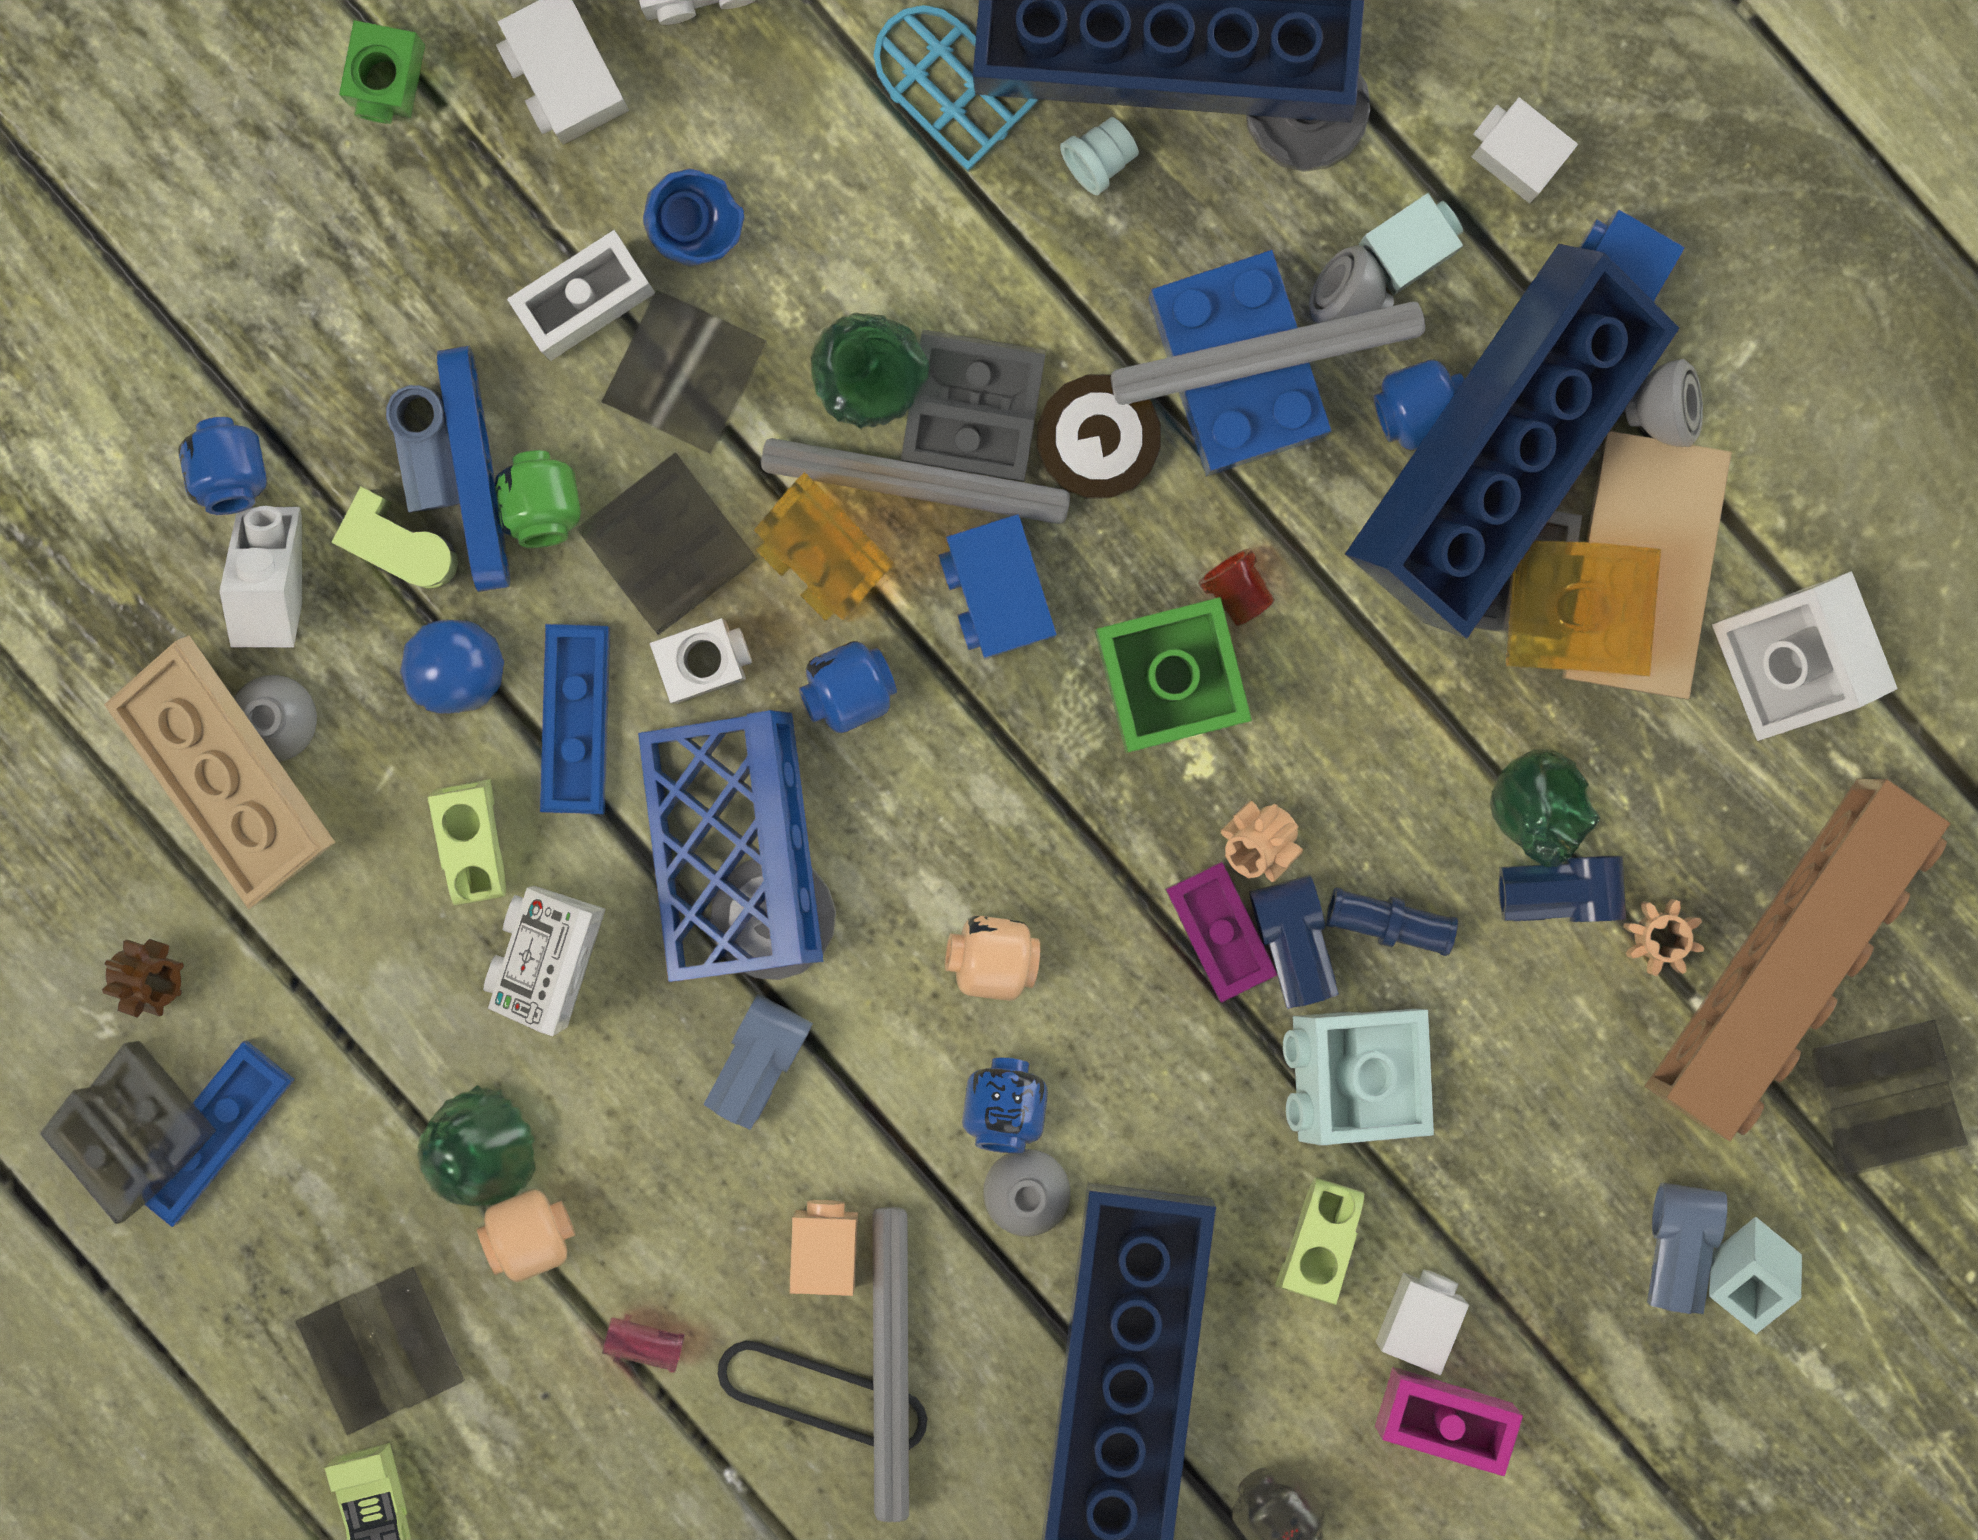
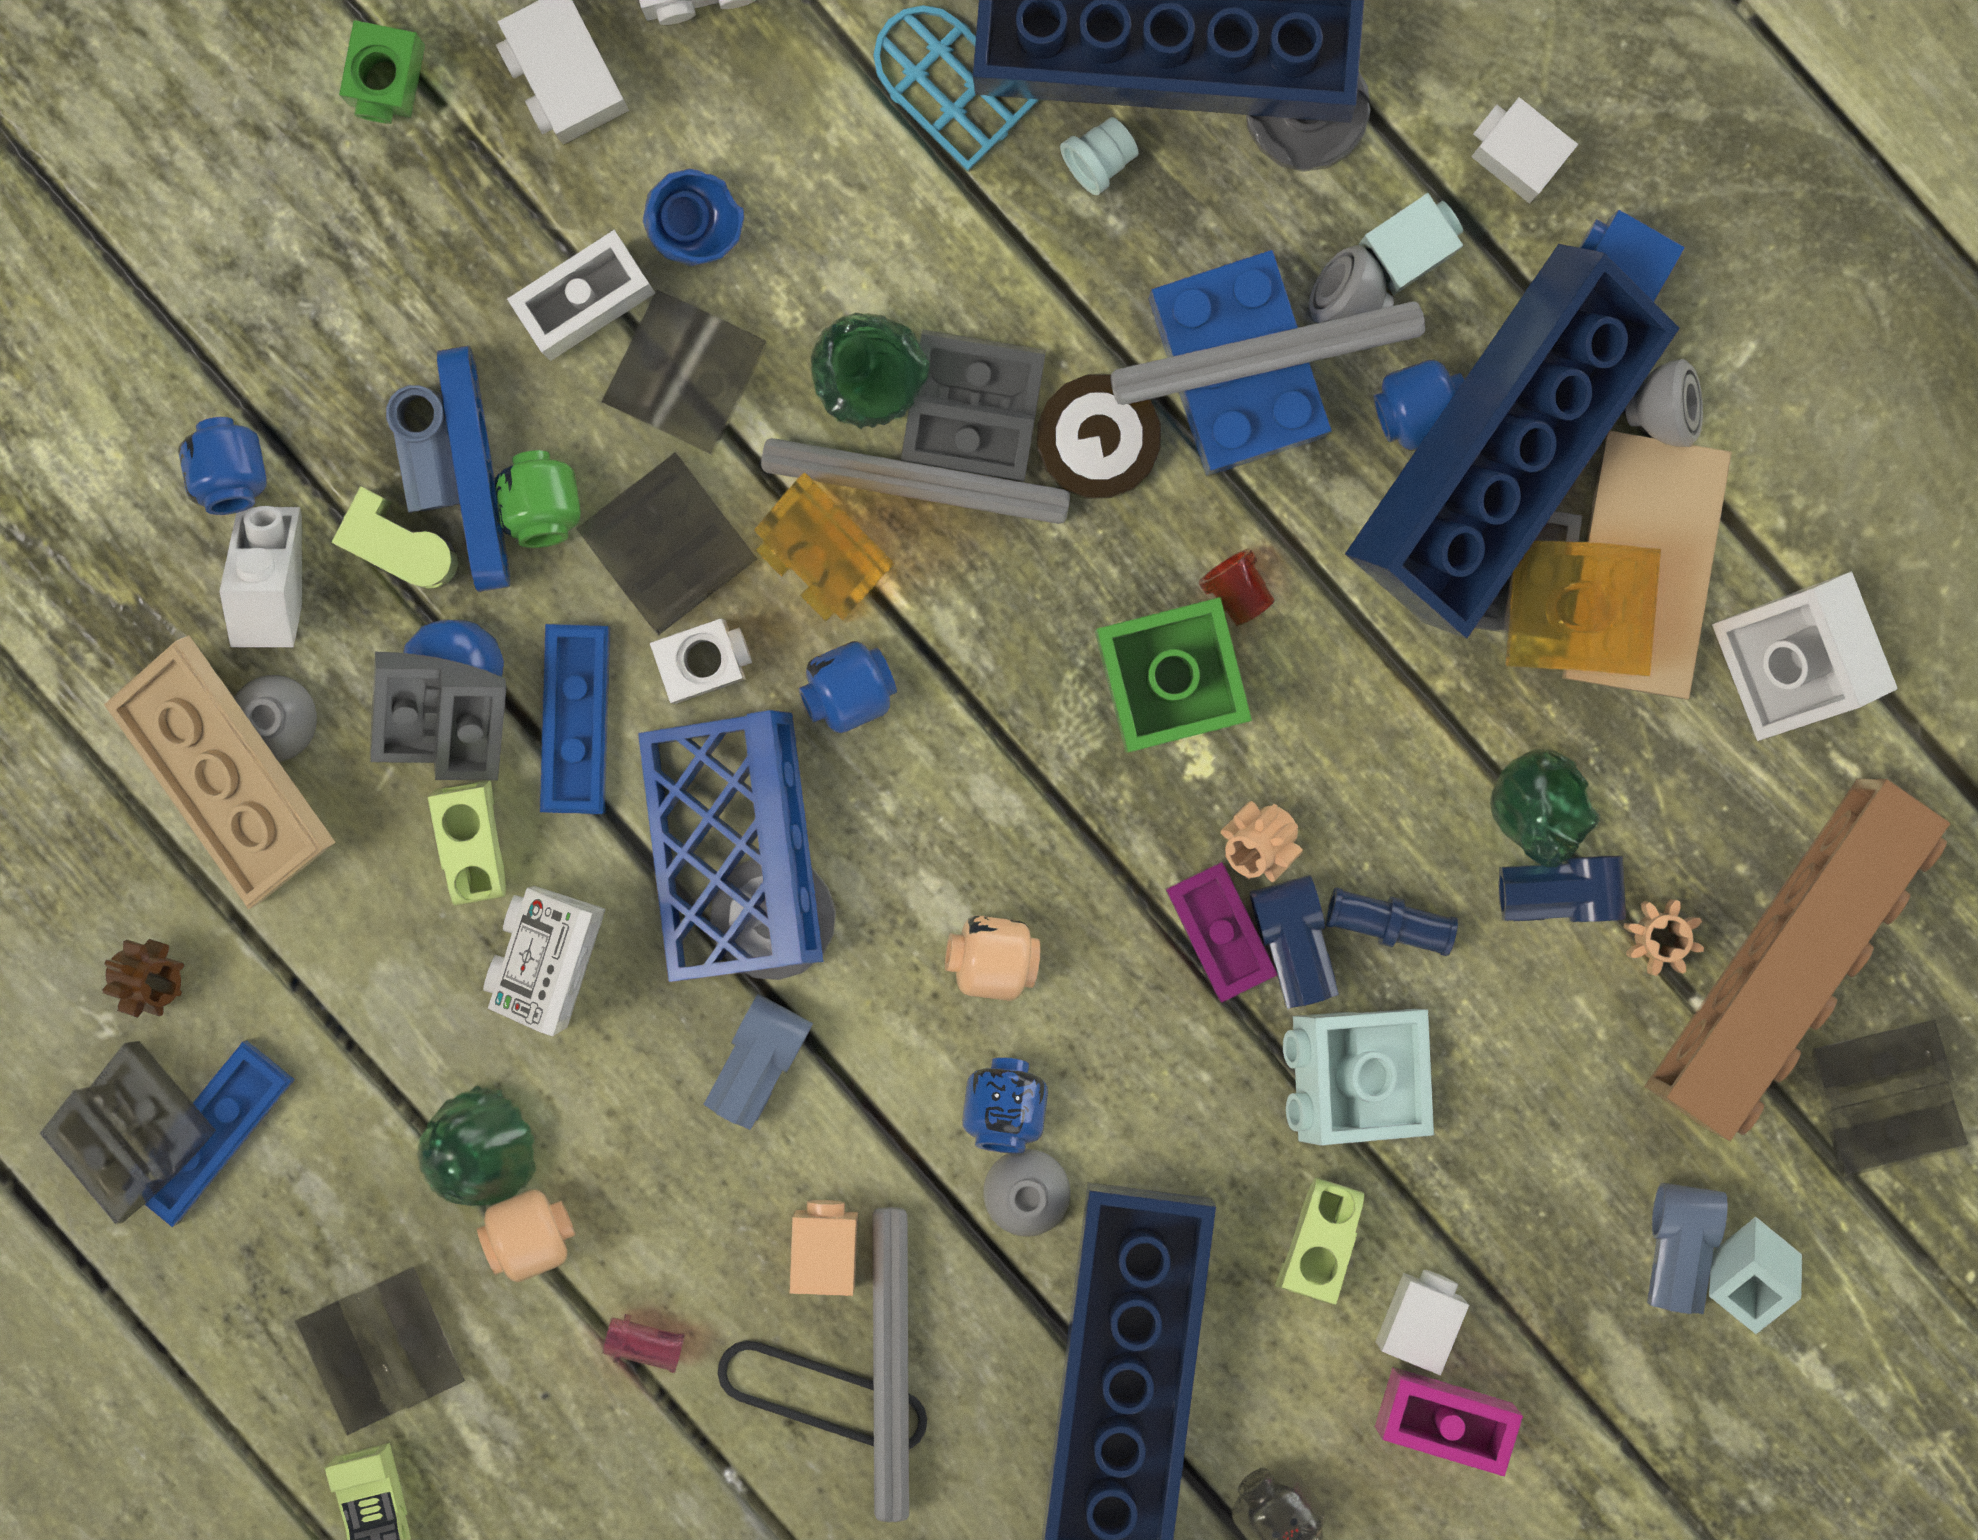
(437, 715): none -> dark grey slope
(998, 586): blue brick -> none

